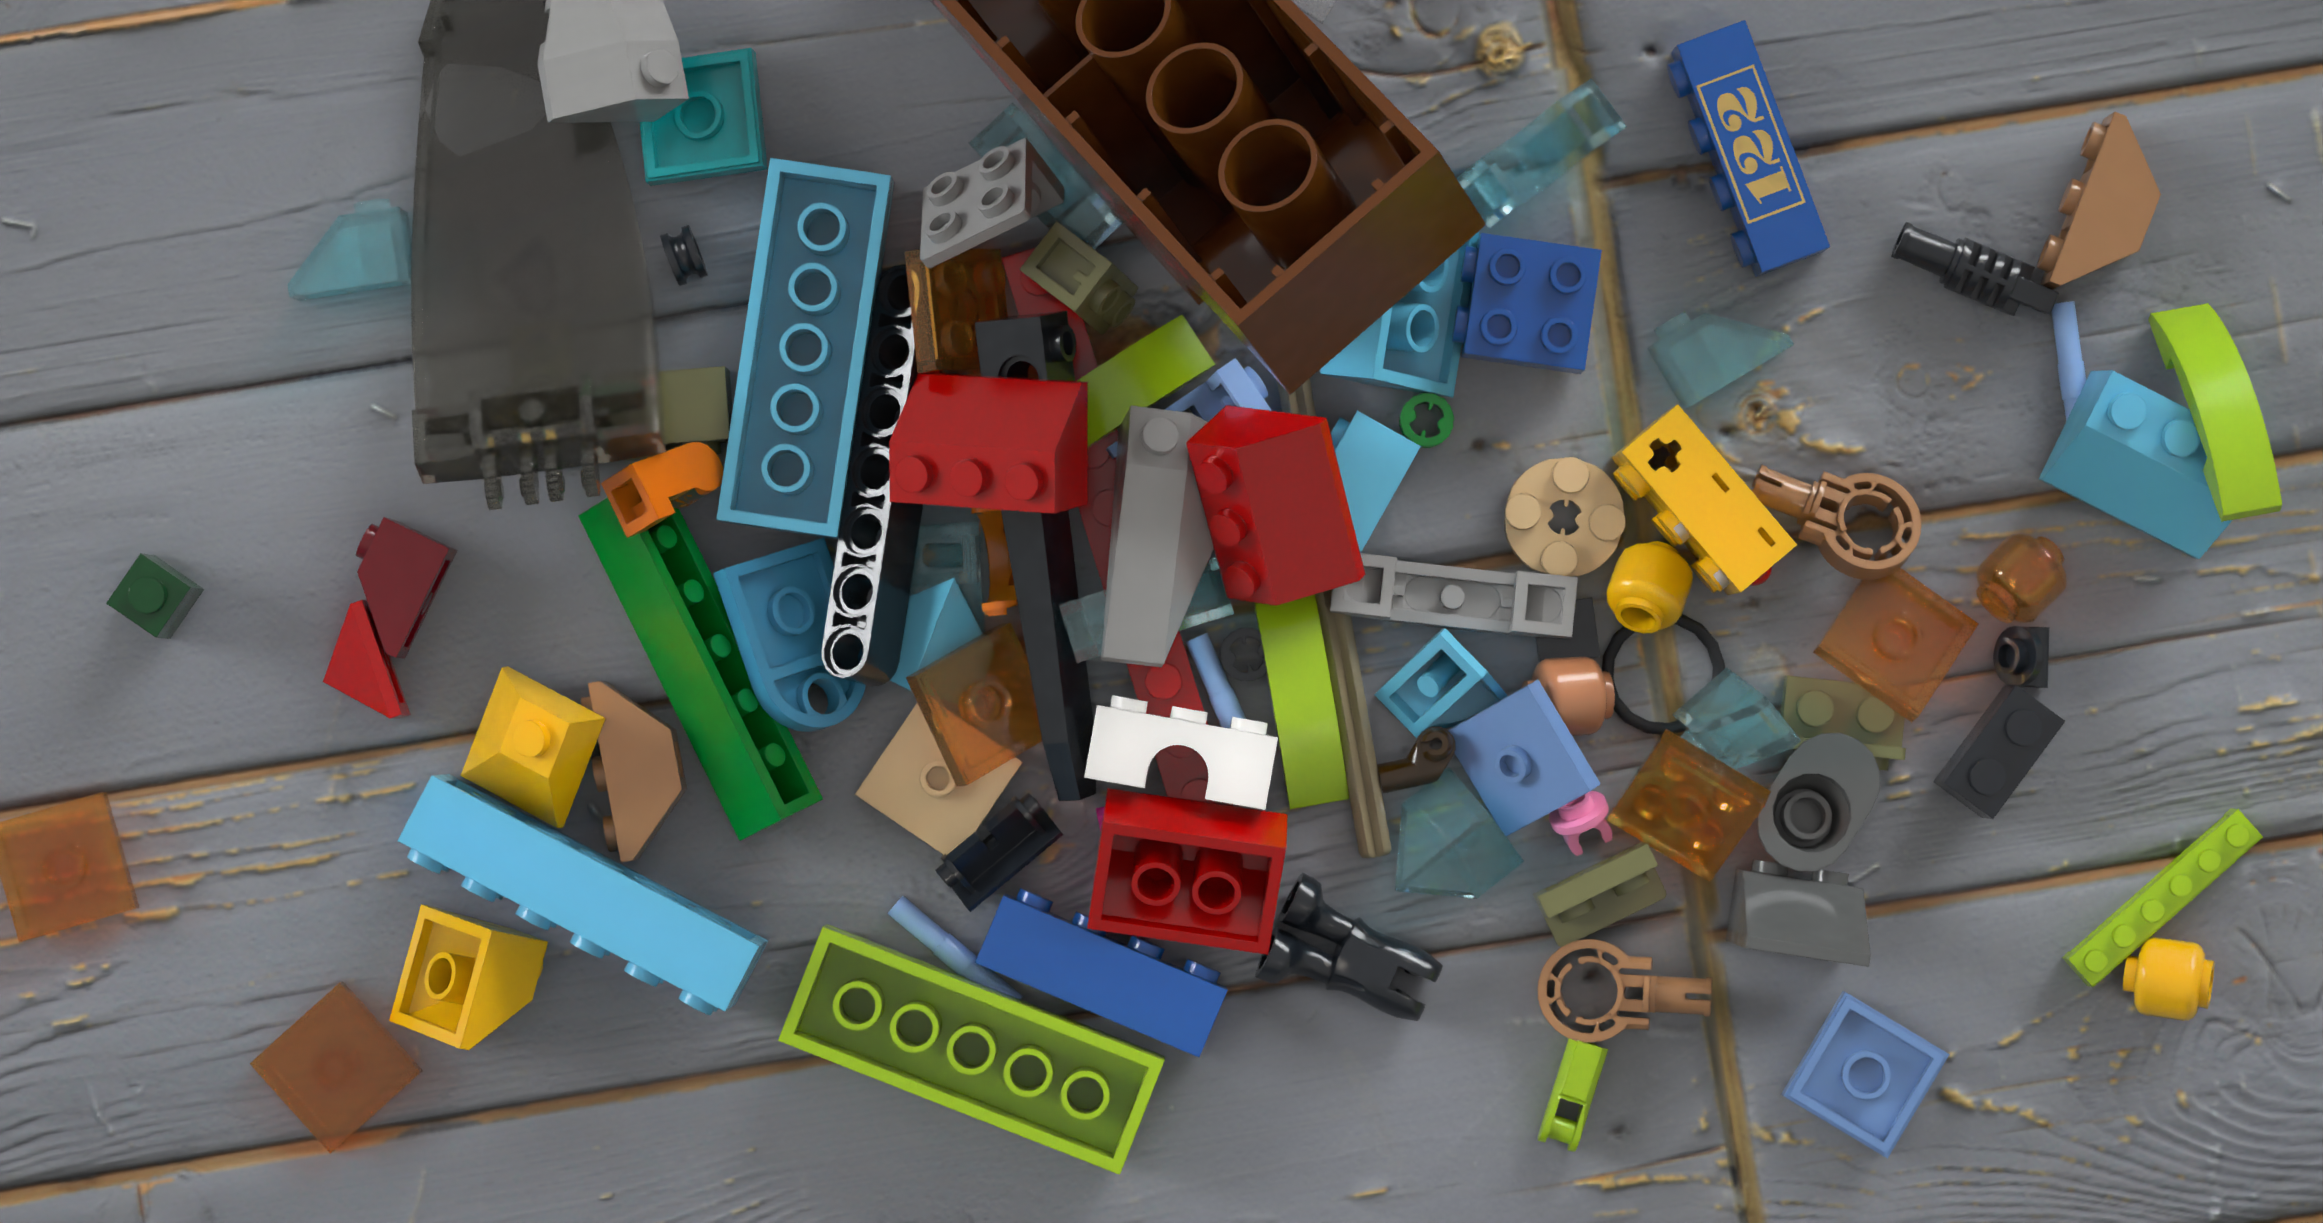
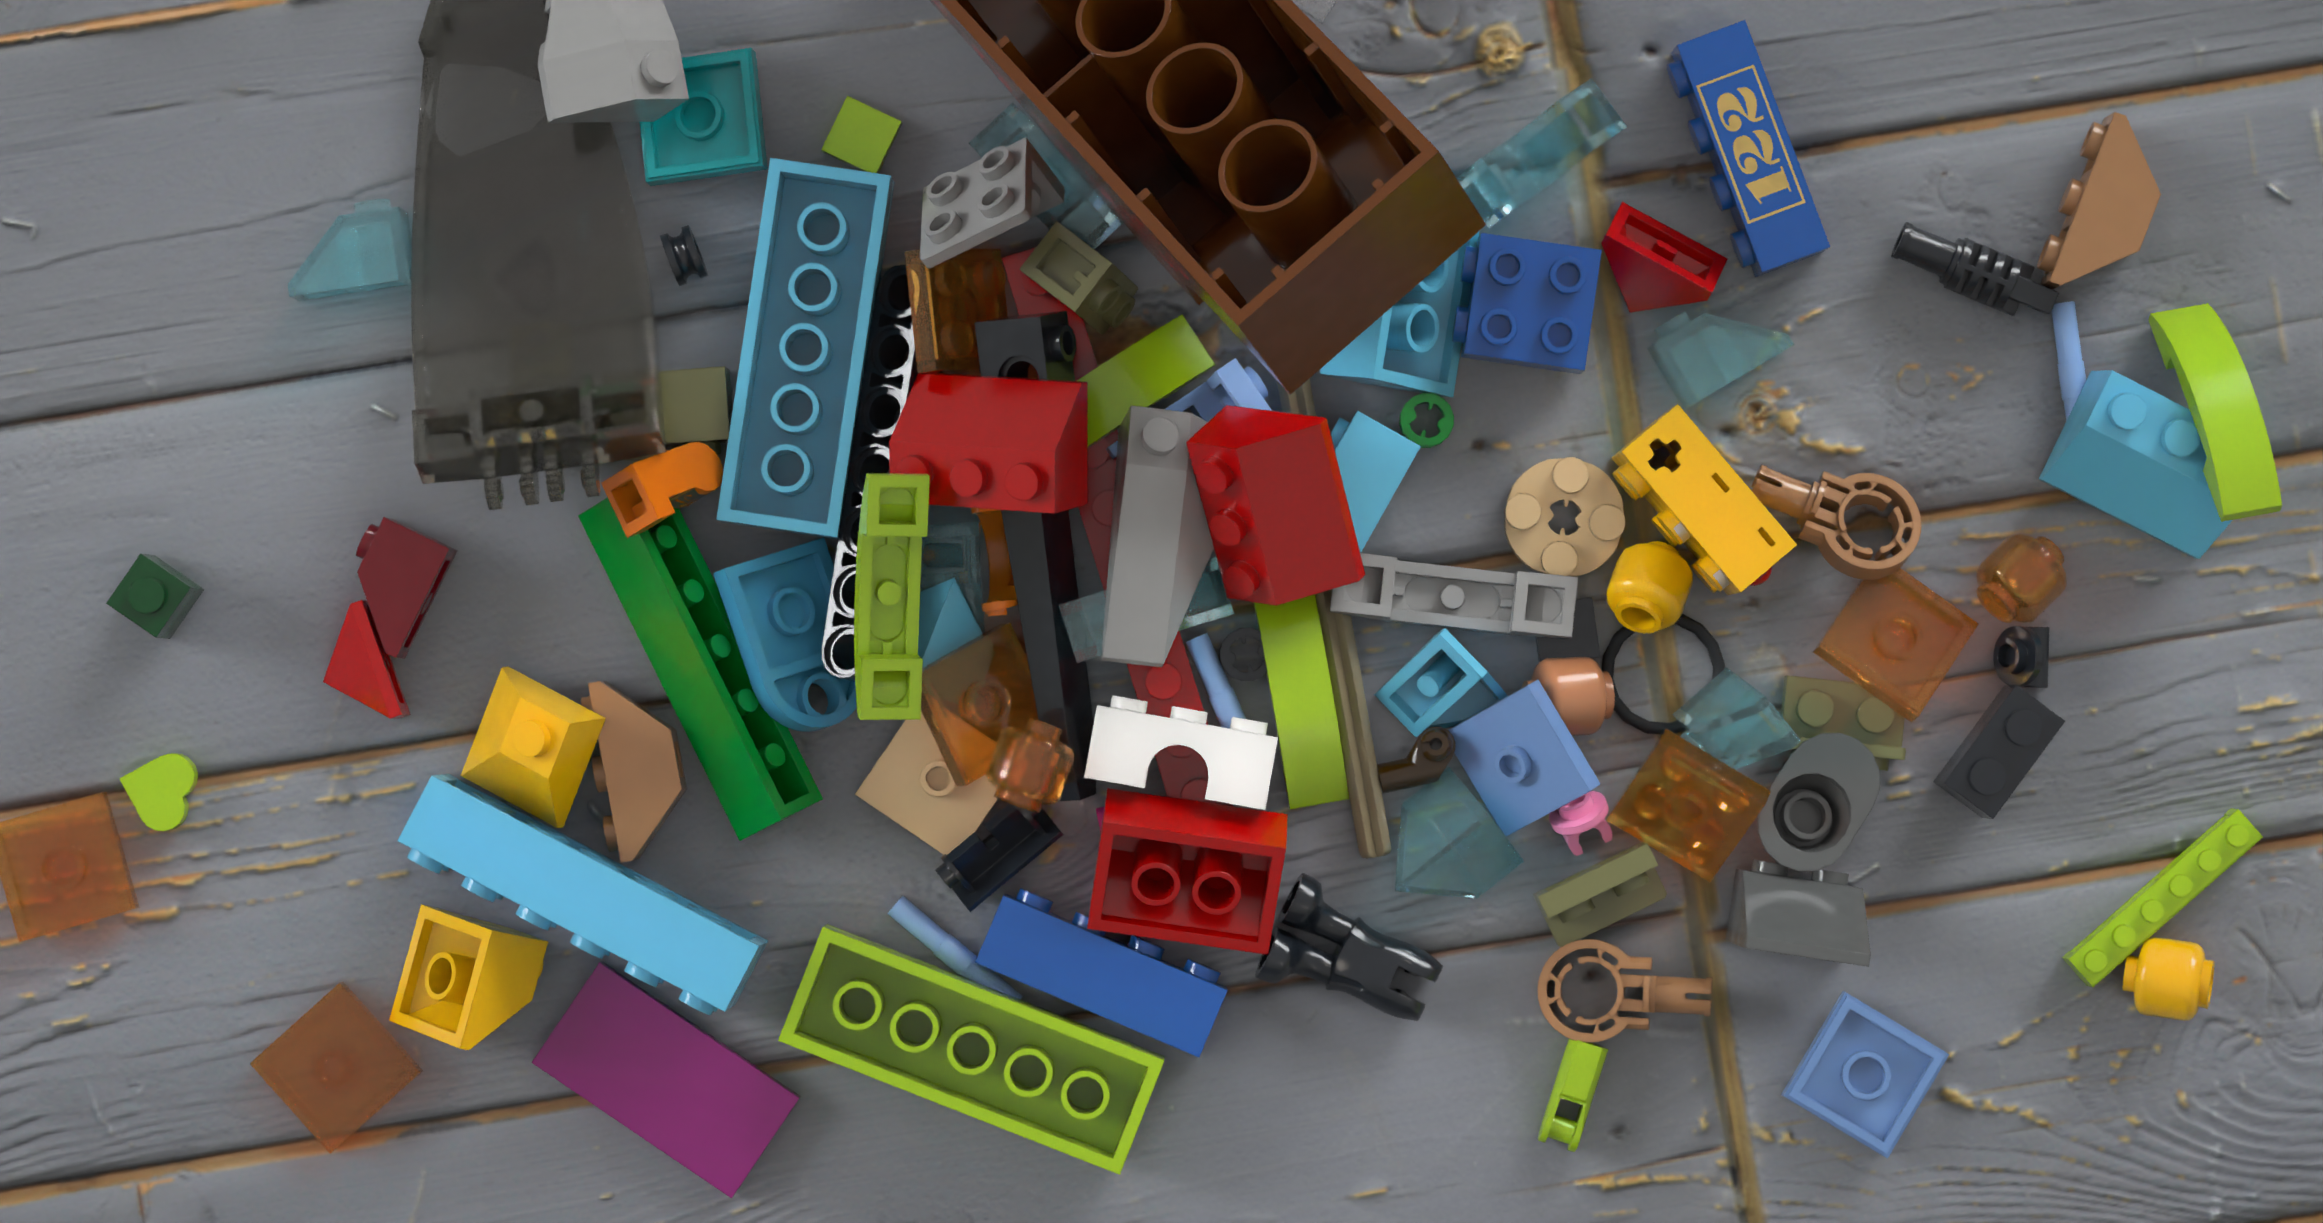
(161, 790): none -> lime tile
(666, 1079): none -> magenta tile
(861, 136): none -> lime tile
(889, 596): none -> lime slope
(1030, 765): none -> clear orange head
(1657, 263): none -> red slope

